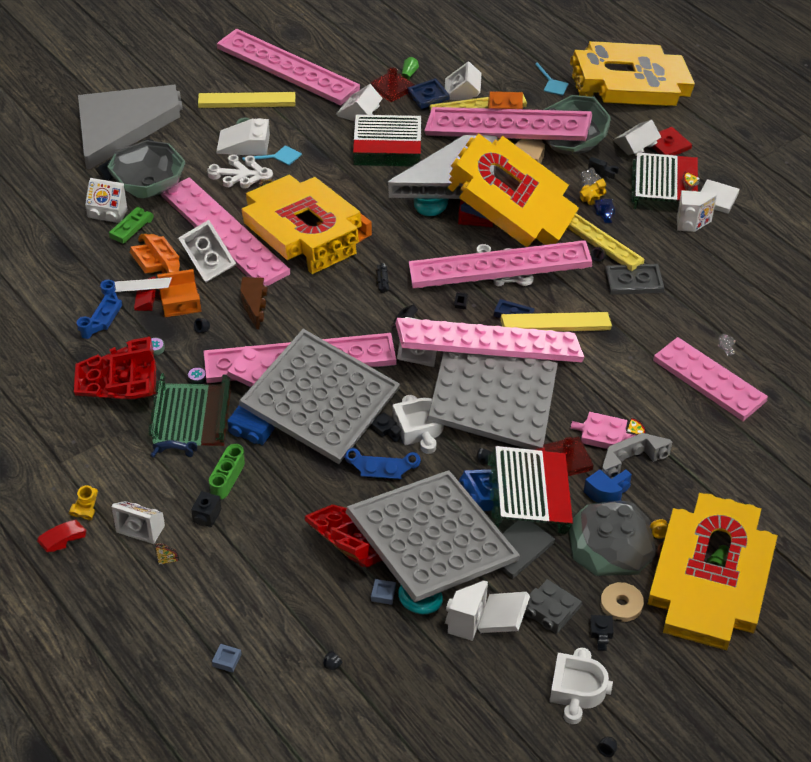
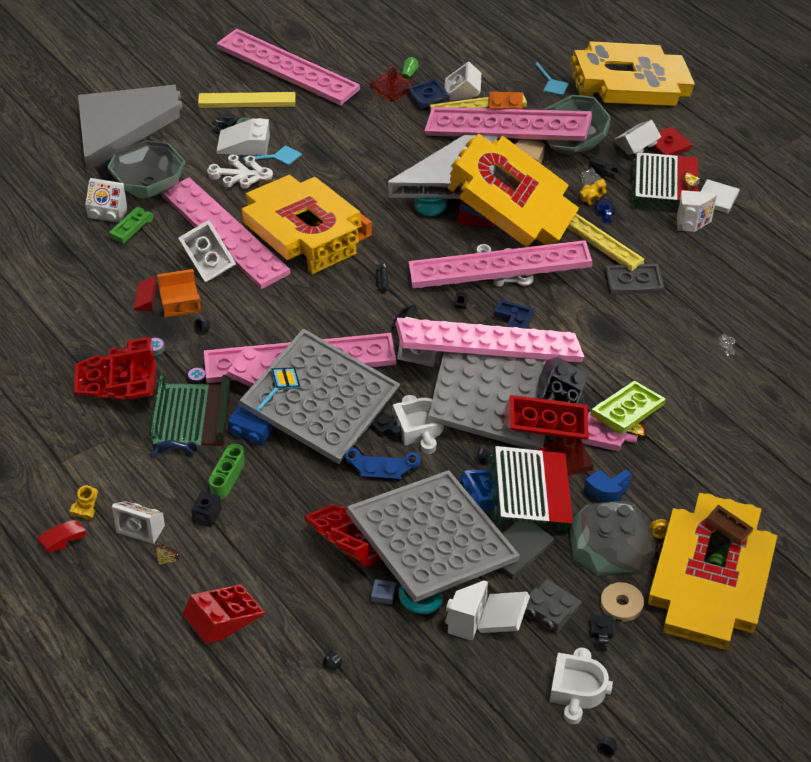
(104, 313): blue plate -> none
(145, 284): white sticker -> none
(155, 254): orange plate -> none
(221, 612): none -> red slope
(224, 121): none -> black plate
(226, 658): sand blue plate -> none
(253, 299): reddish brown slope -> none
(284, 379): none -> piece
(360, 103): white slope -> none
(387, 140): panel -> none
(547, 417): none -> red slope
(558, 321): light yellow tile -> none
(561, 381): none -> black slope
(596, 252): black hinge -> none
(628, 407): none -> lime plate
(654, 446): light grey slope -> none
(710, 379): bright pink plate -> none
(729, 525): none -> reddish brown plate

